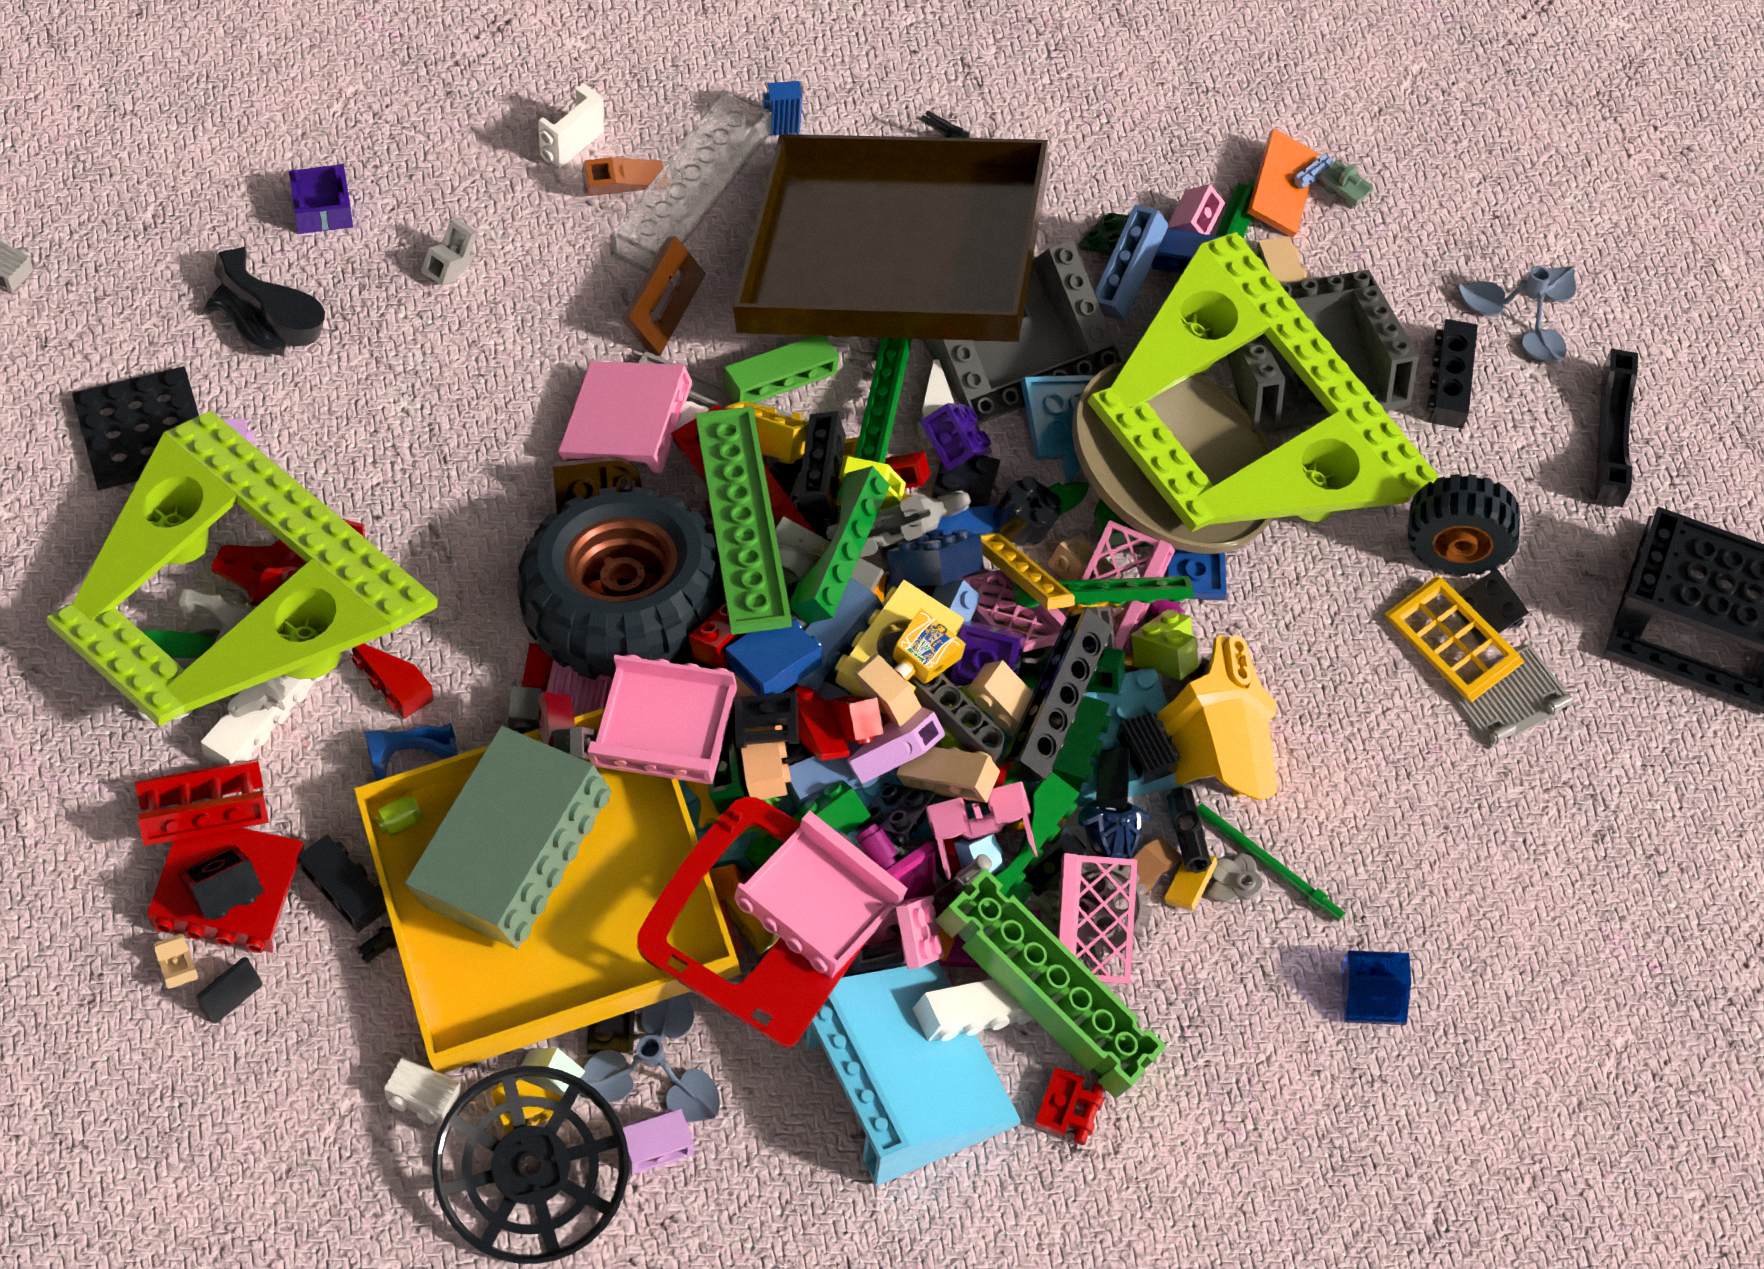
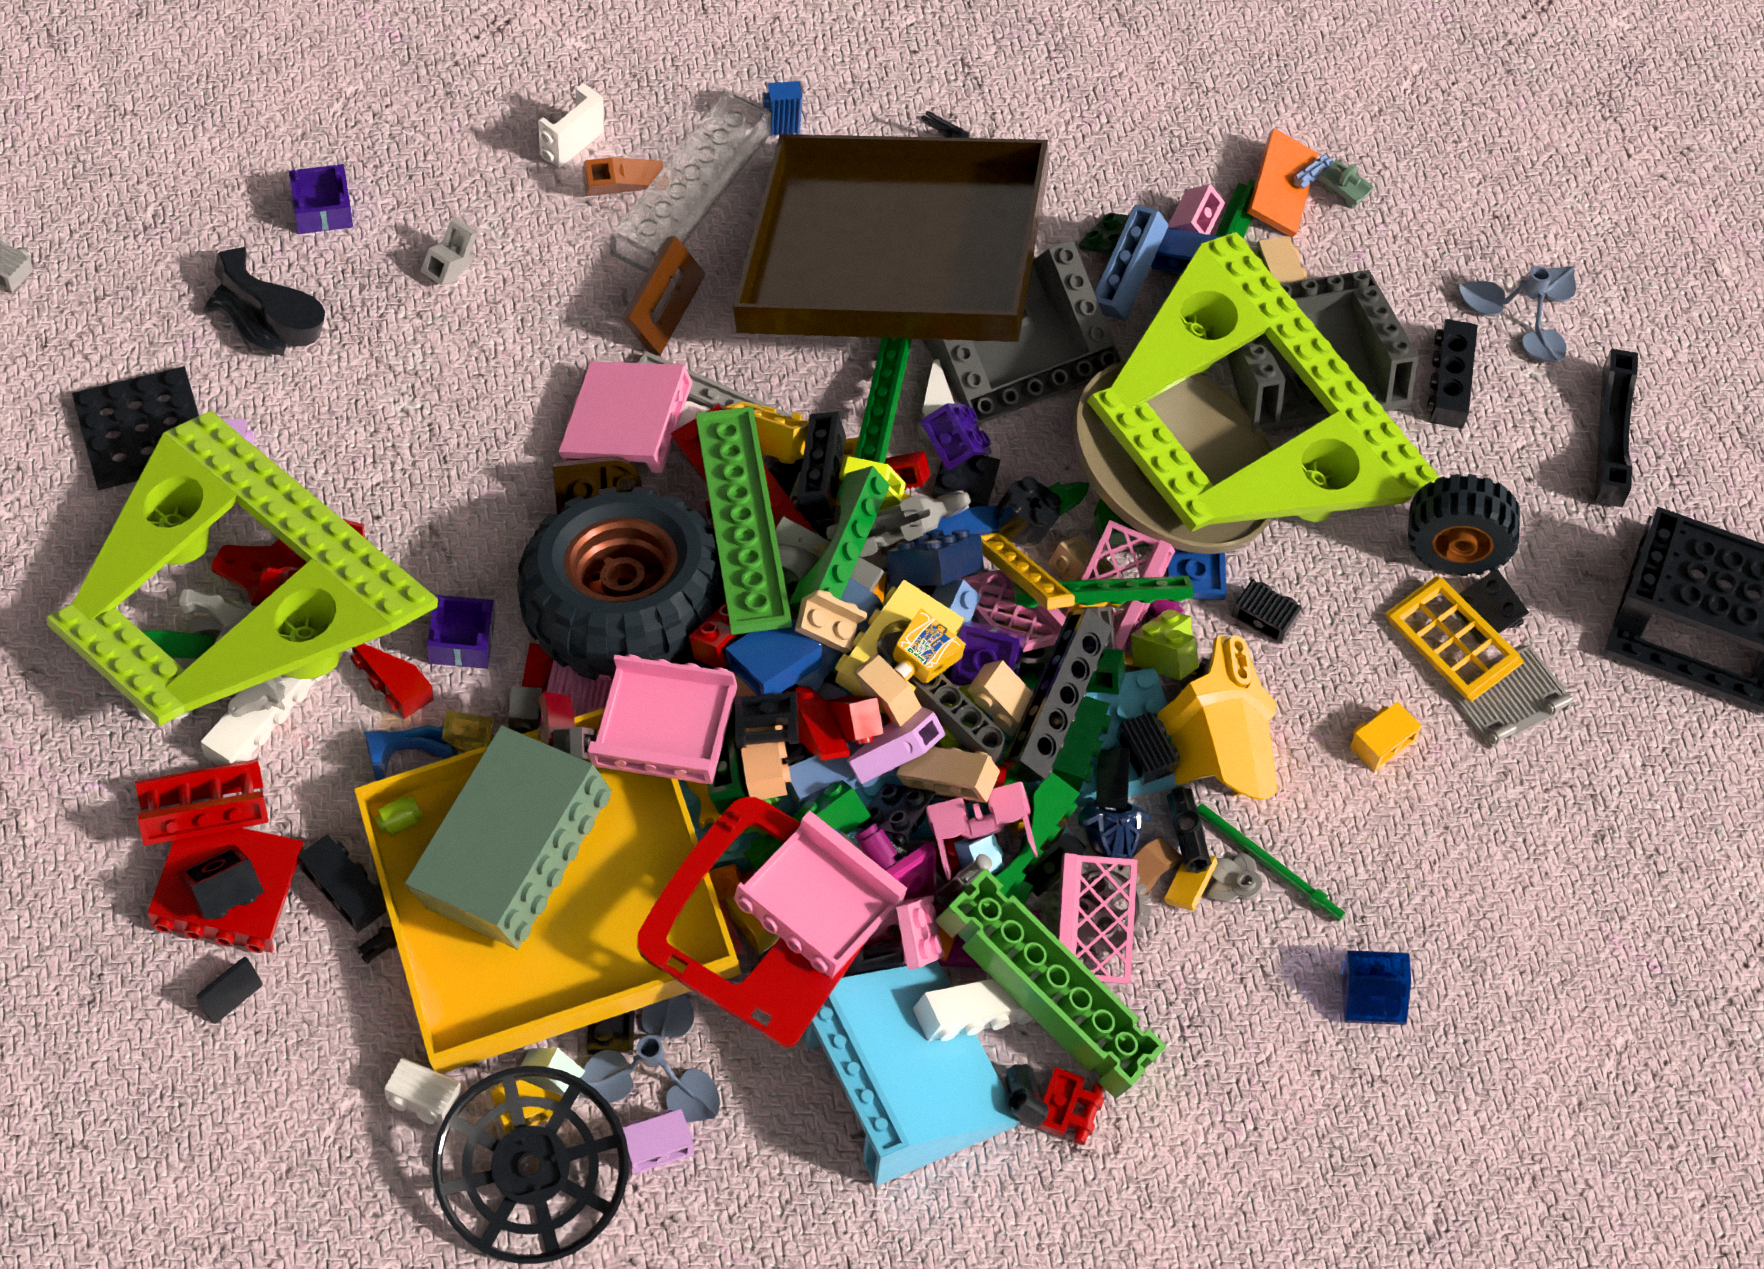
(175, 961): tan bracket -> none
(461, 632): none -> dark purple container
(467, 731): none -> clear yellow slope
(780, 370): bright green brick -> none
(829, 620): none -> tan bracket
(1024, 1096): none -> black piece
(1050, 413): dark azure wing -> none
(1266, 611): none -> black brick
(1385, 735): none -> yellow brick

